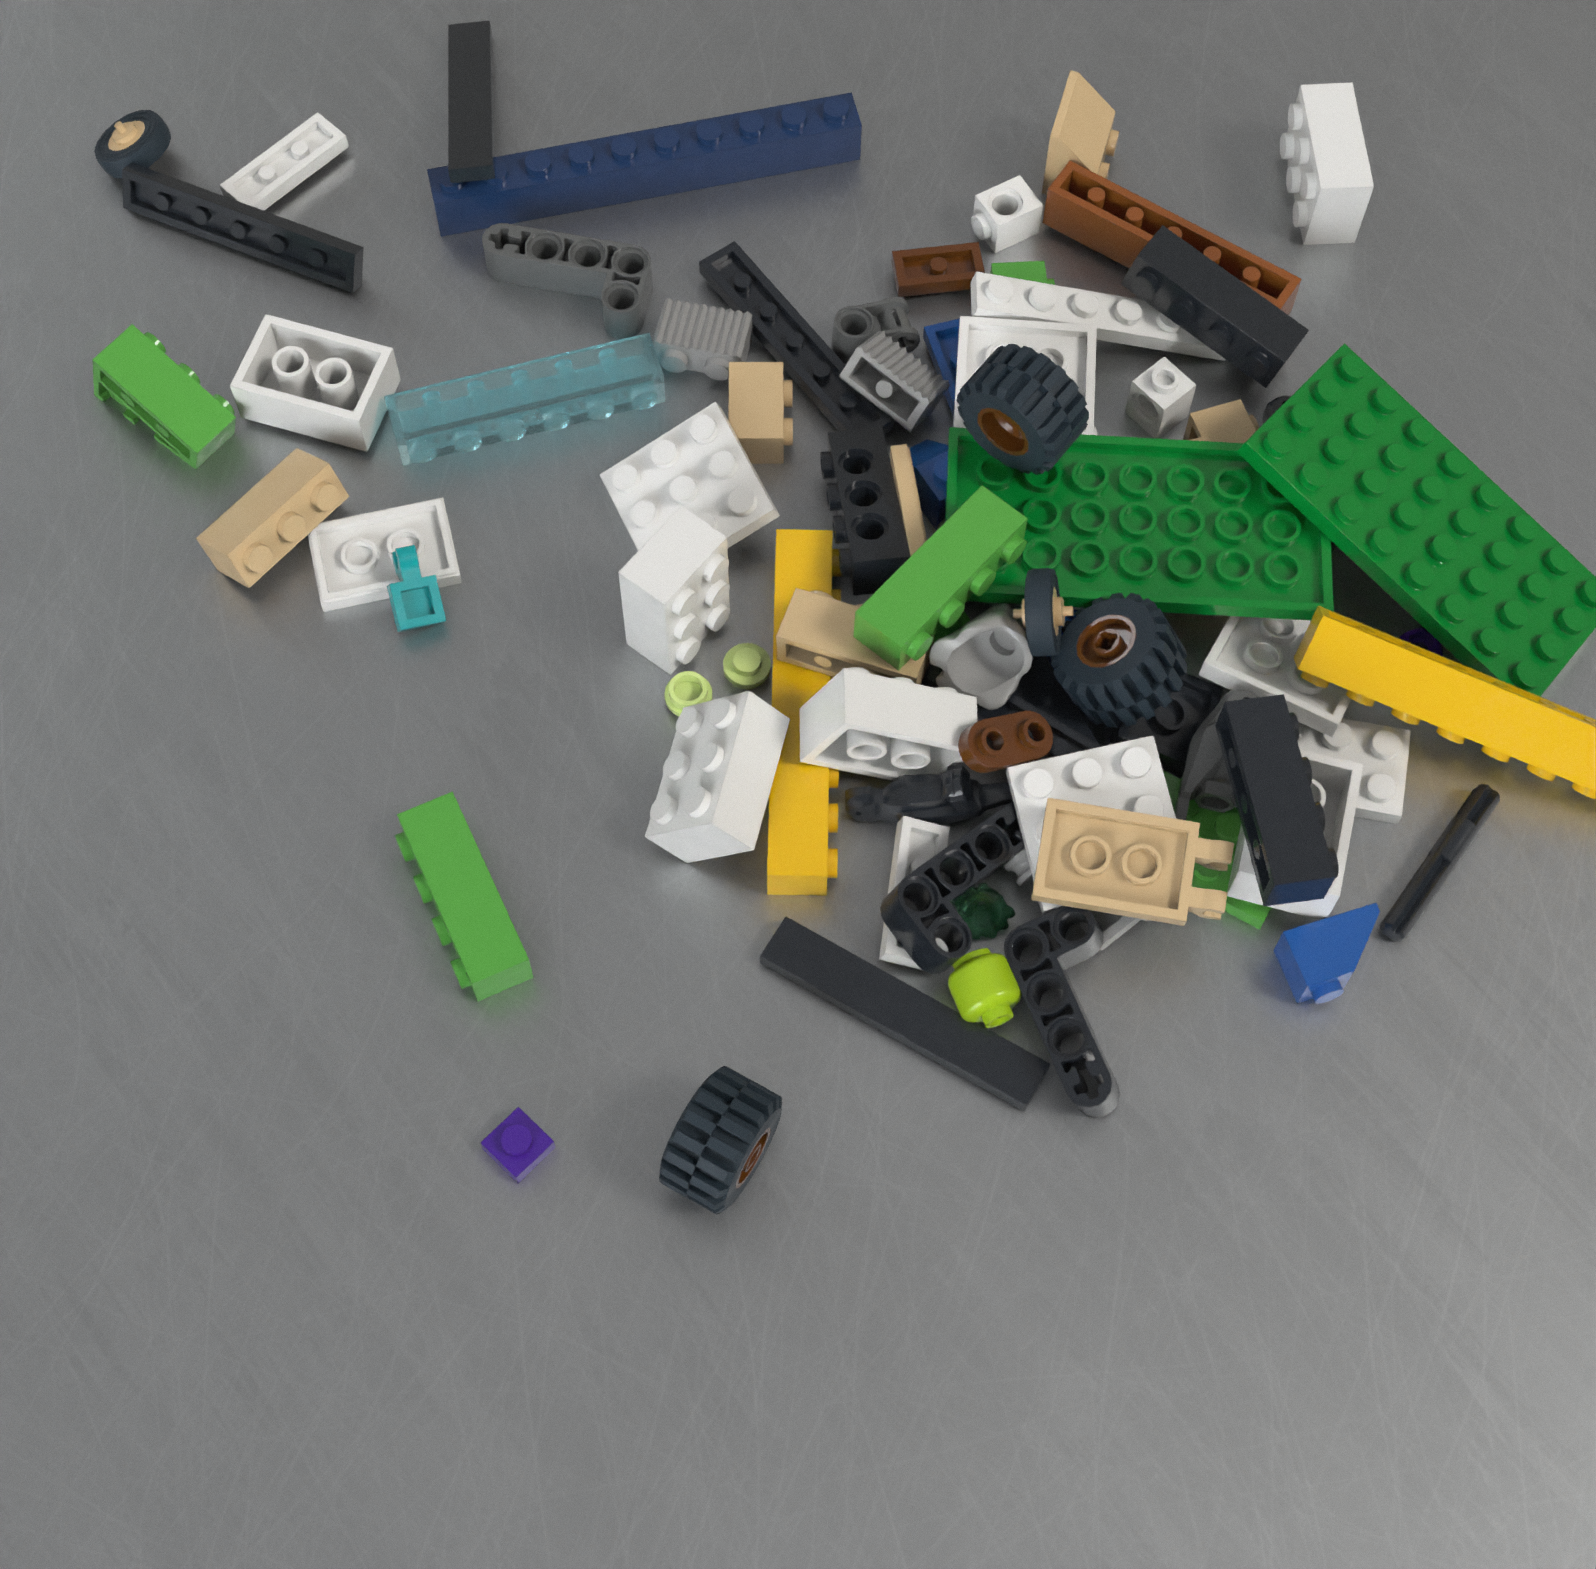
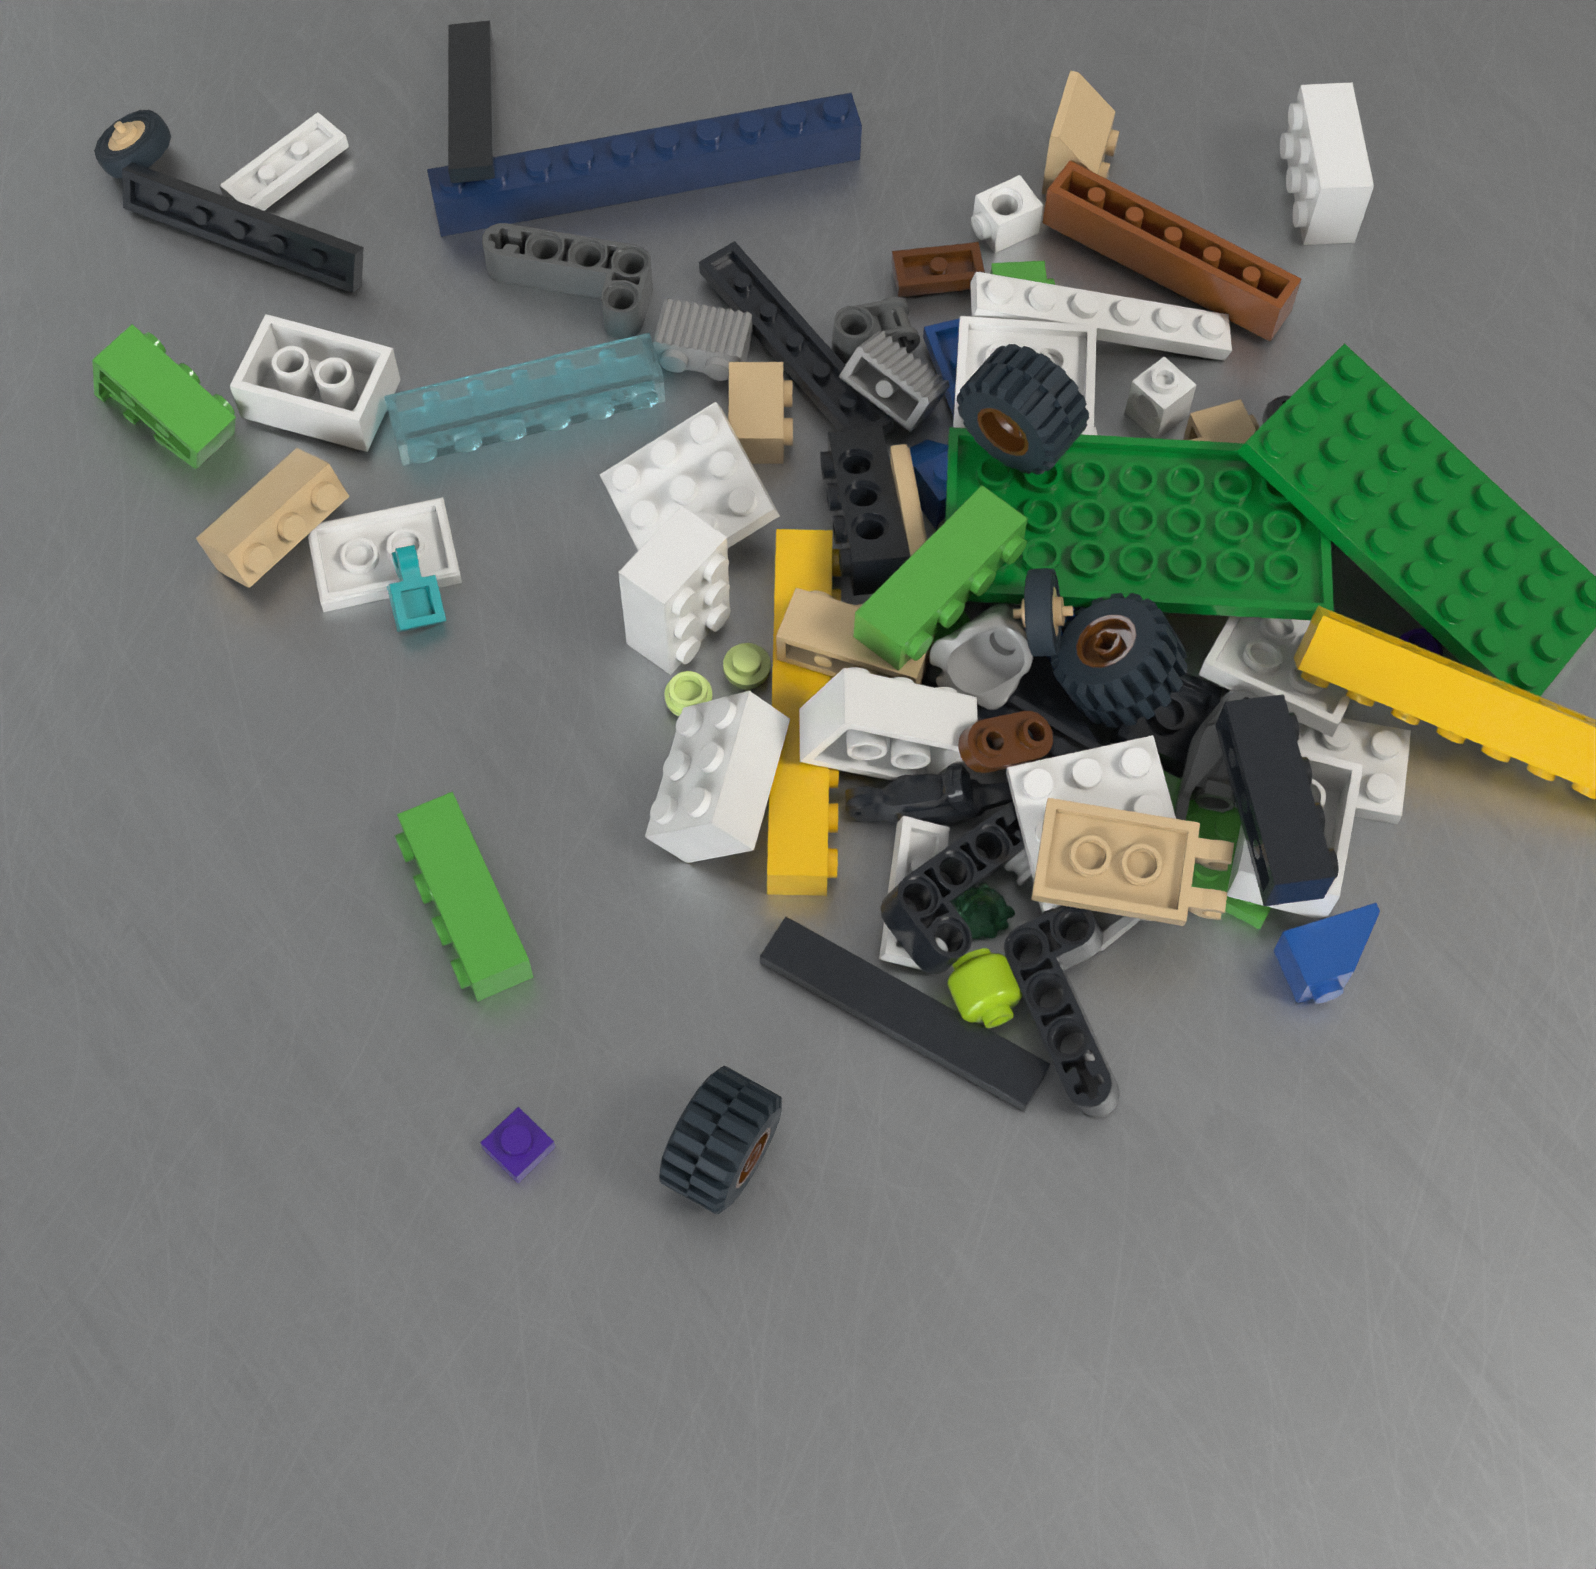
(1214, 306): black brick -> none
(1440, 862): black axle -> none

